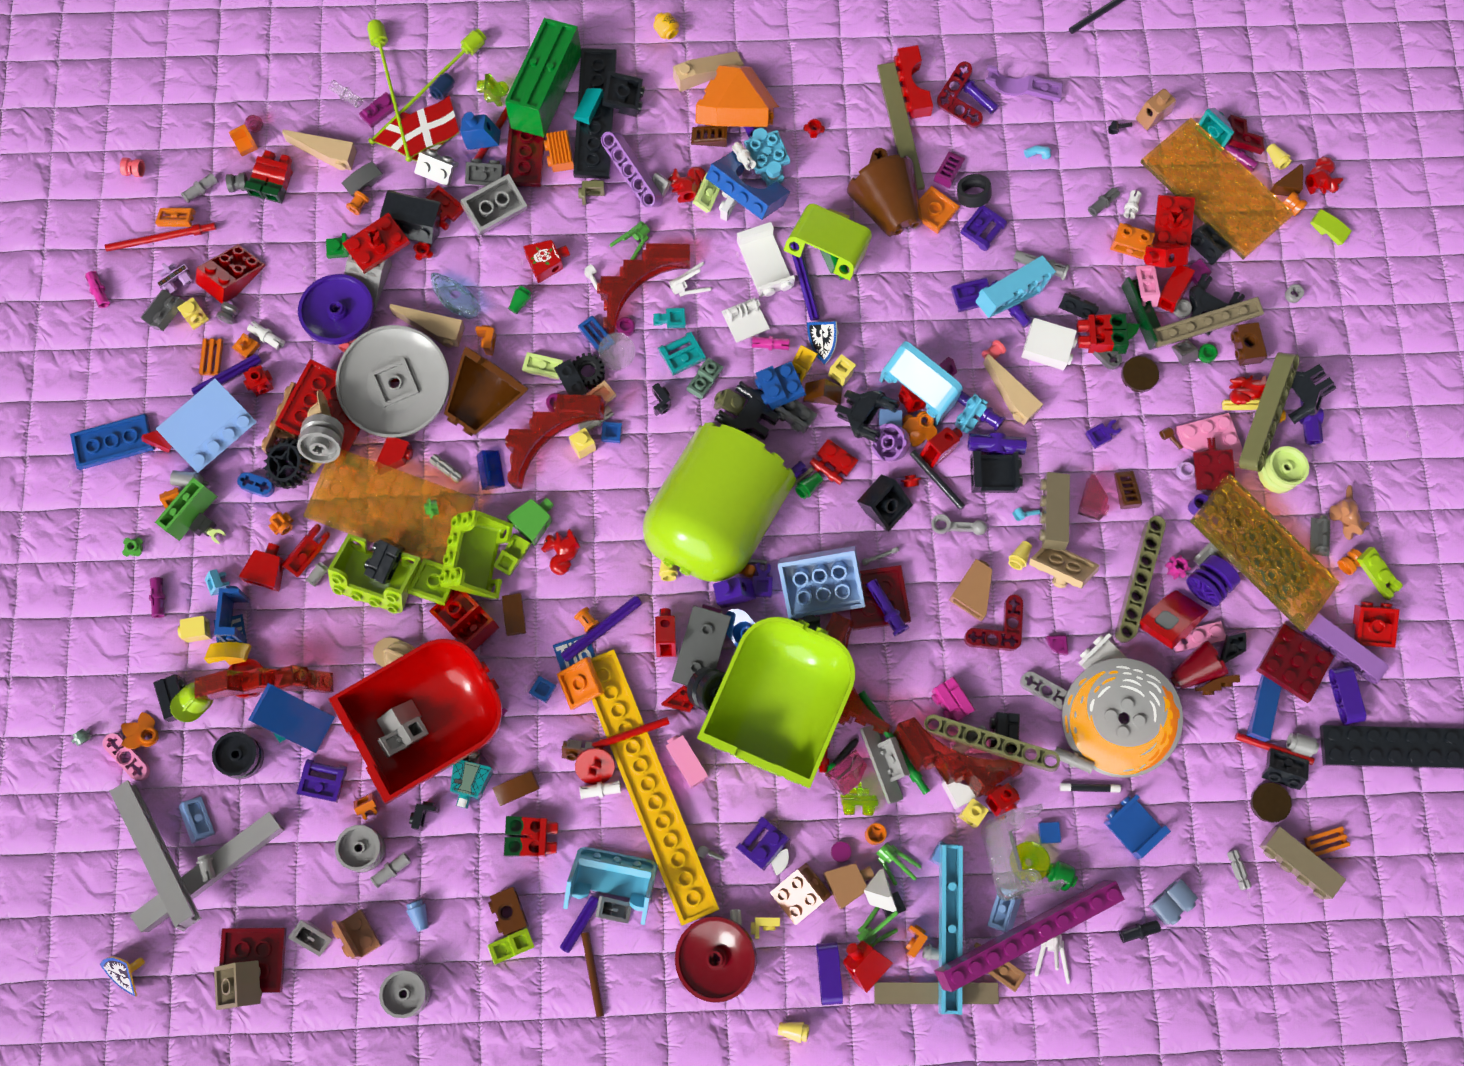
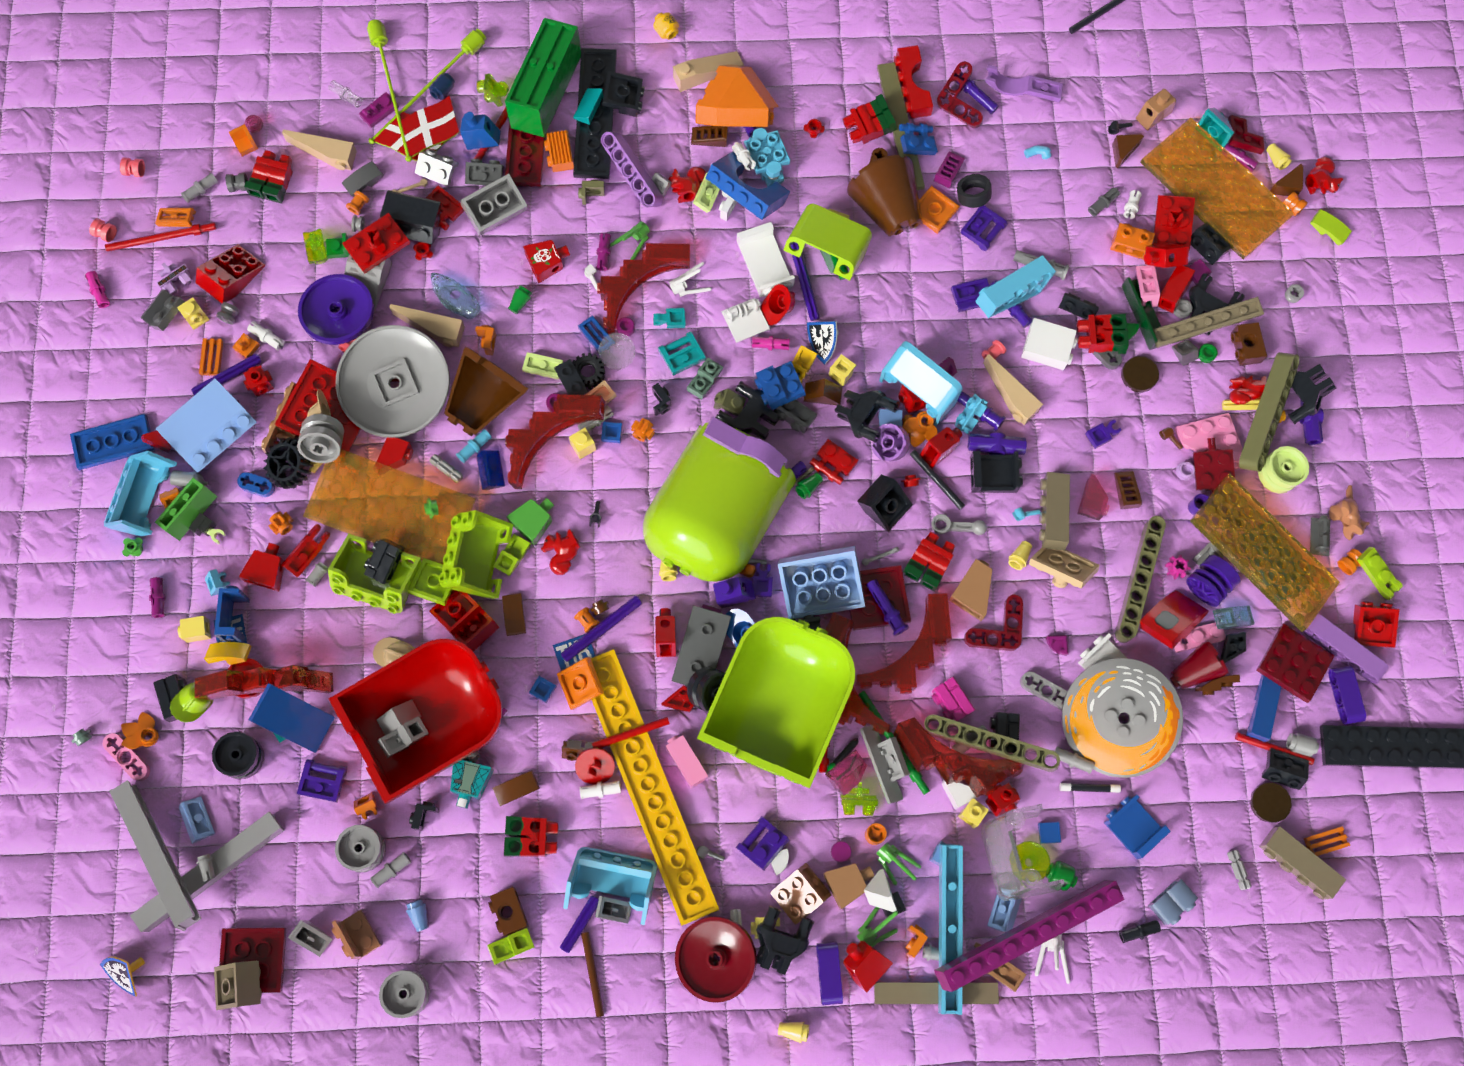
(100, 229): none -> coral wheel
(136, 492): none -> medium azure windscreen
(315, 247): none -> clear neon green hips
(357, 223): none -> light grey bush
(423, 182): none -> tan hinge
(473, 446): none -> medium azure pin
(595, 517): none -> black hand
(599, 607): none -> reddish brown plate
(603, 252): none -> magenta pin
(642, 429): none -> orange gear
(745, 445): none -> medium lavender piece
(777, 304): none -> red piece
(780, 945): none -> black connector
(870, 120): none -> red hips
(902, 673): none -> clear red arch
(917, 144): none -> blue plate
(933, 556): none -> red hips
(1124, 146): none -> reddish brown slope
(1233, 617): none -> clear light blue slope

